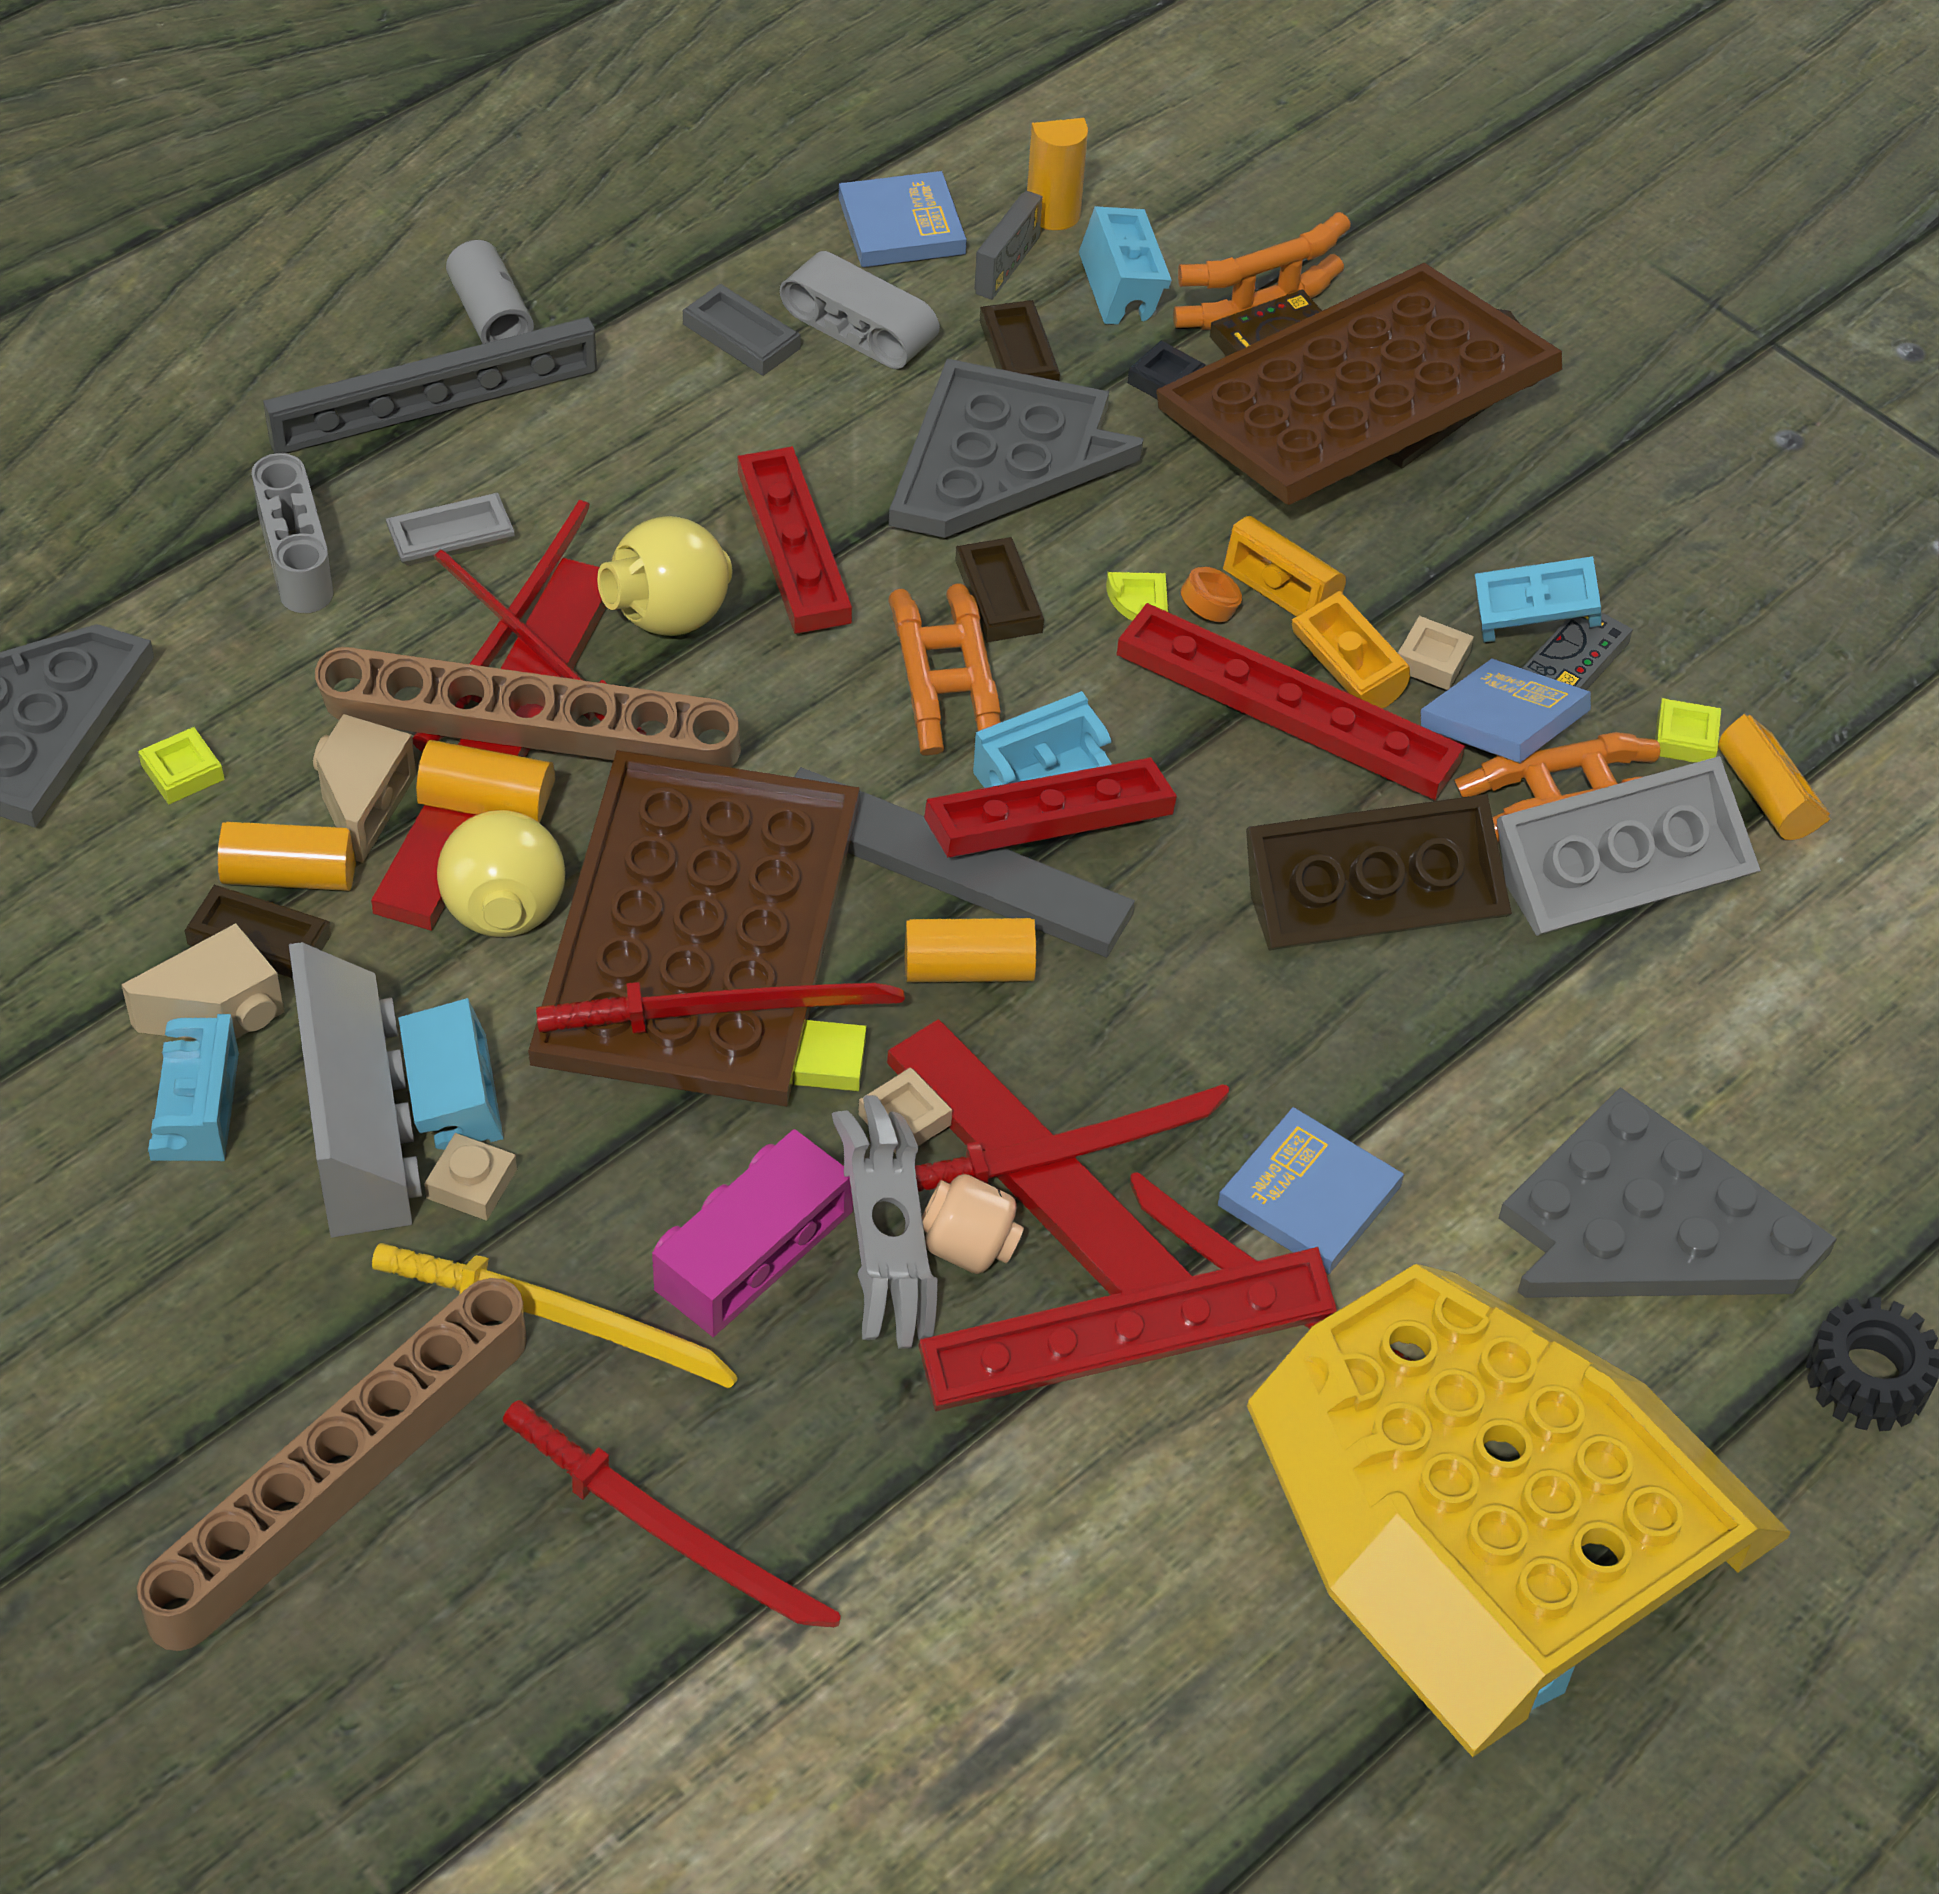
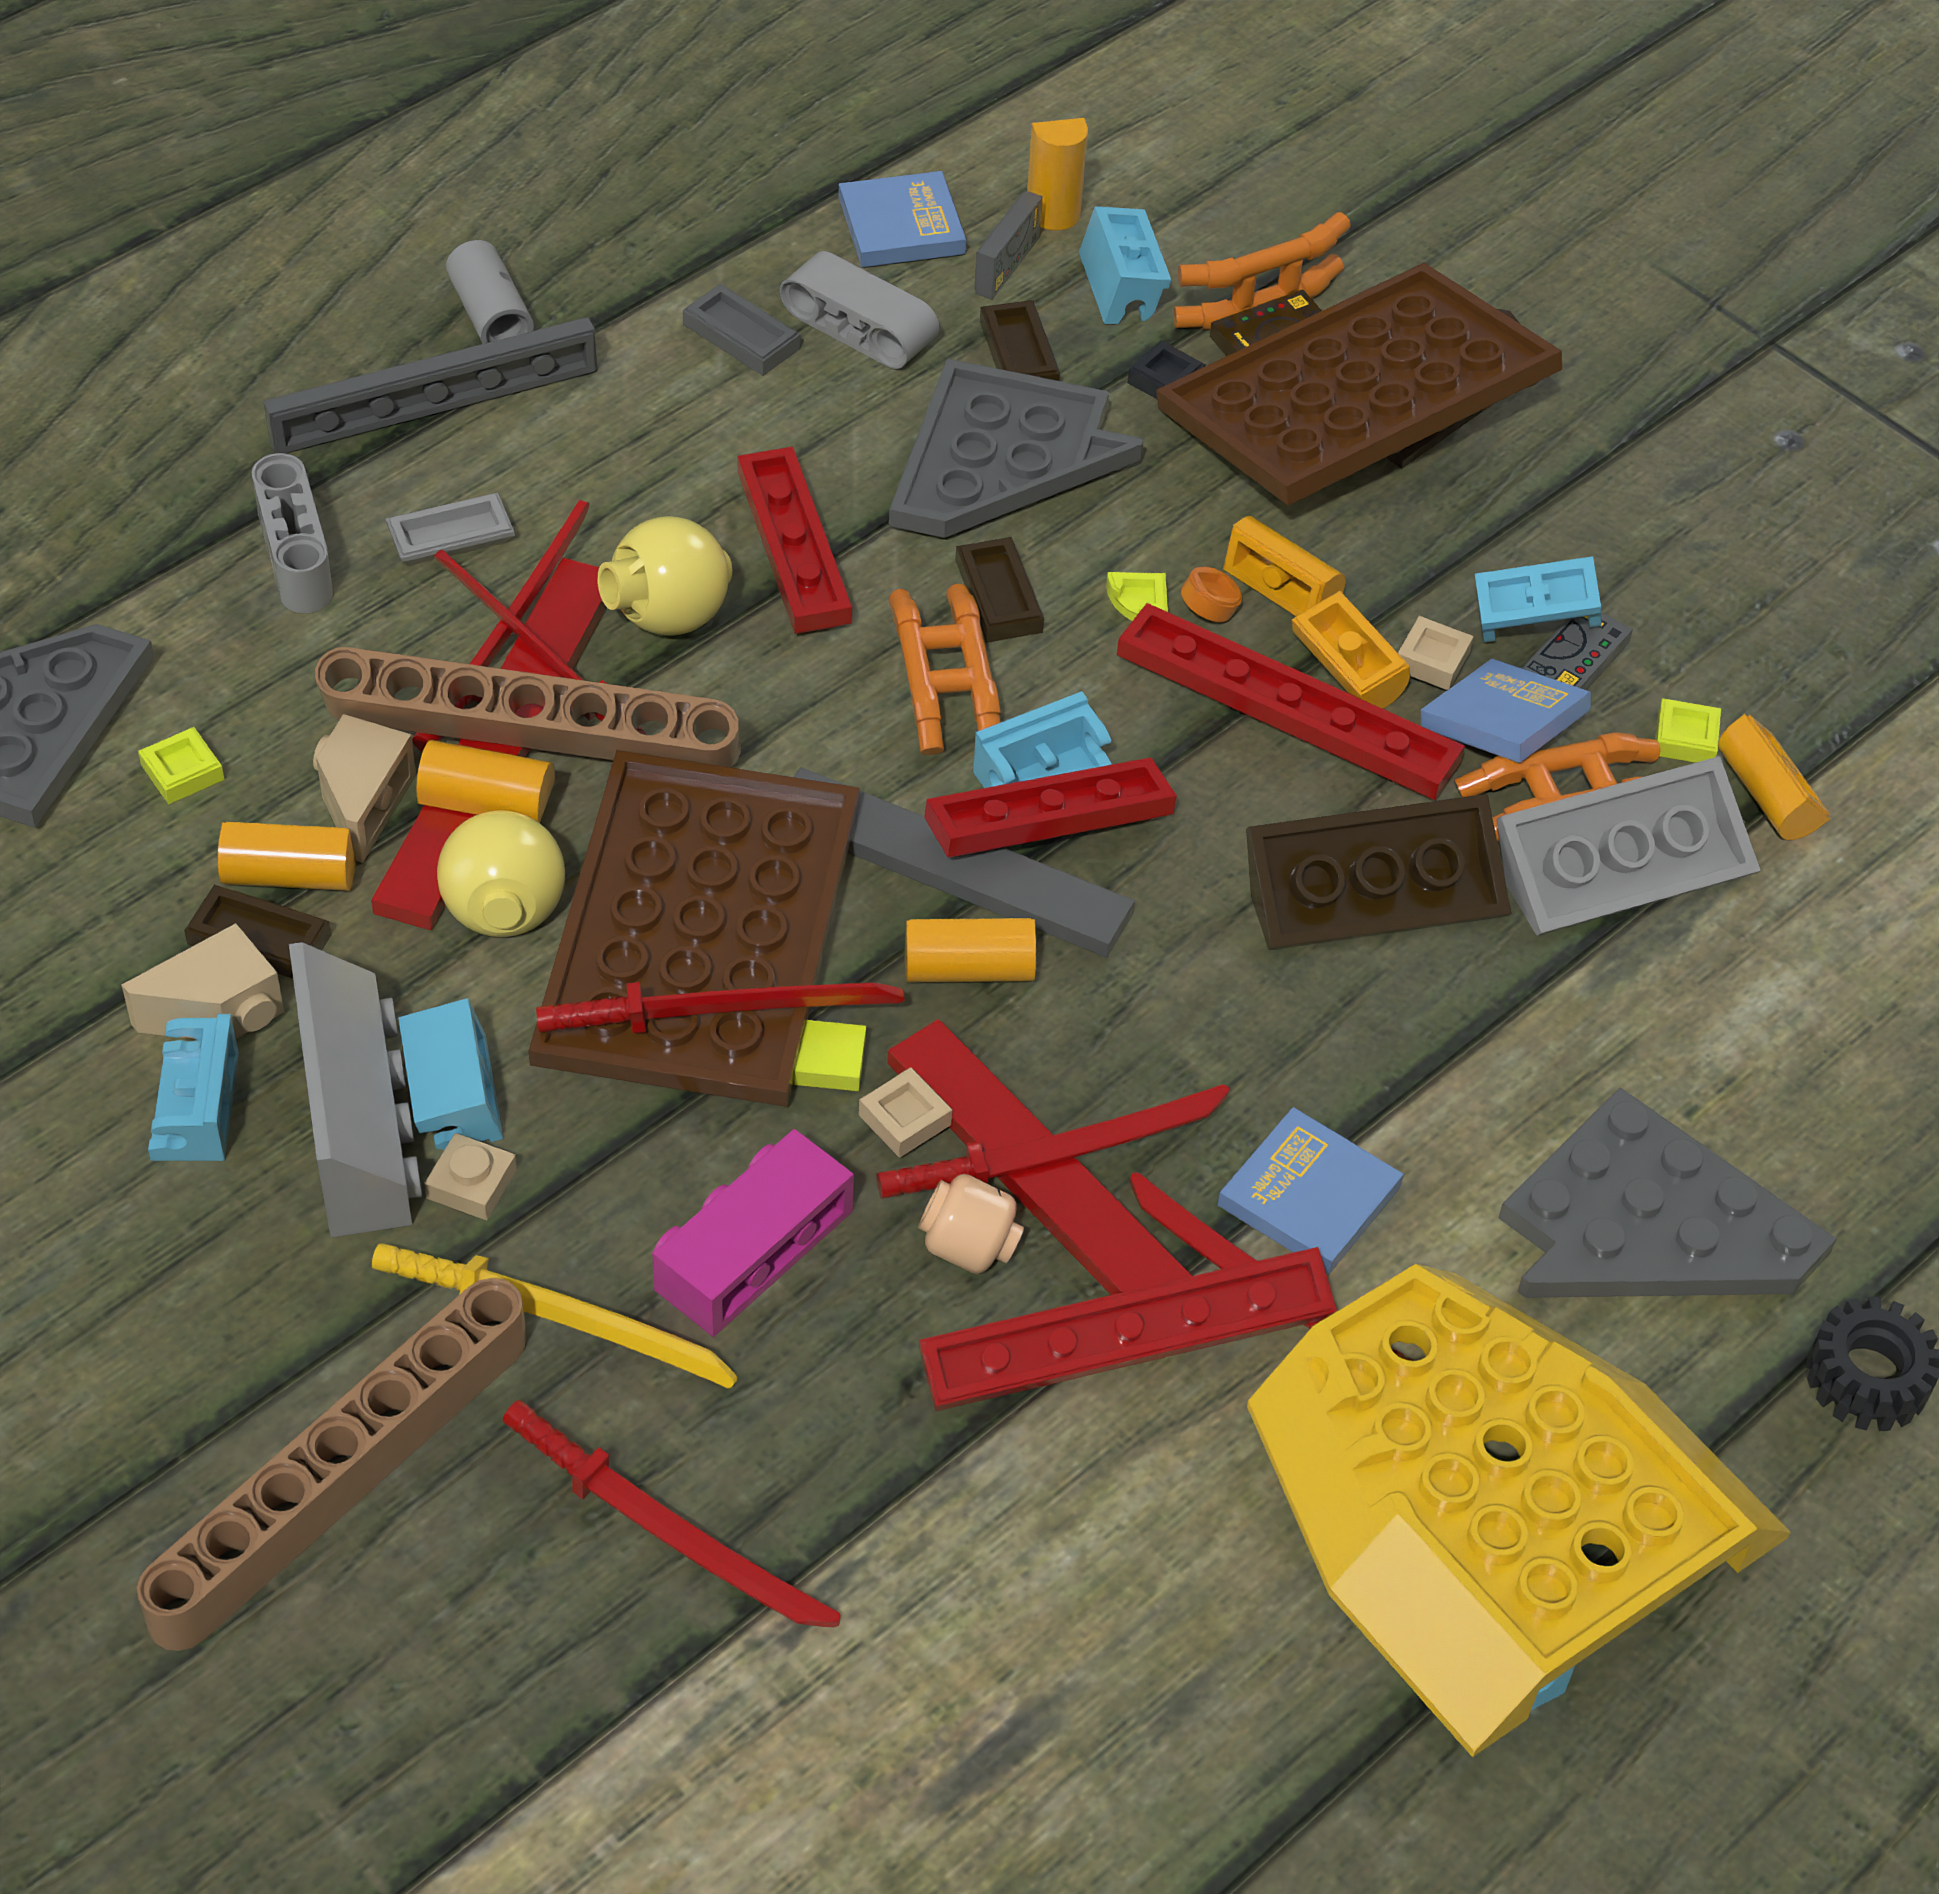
(888, 1260): light grey piece -> none

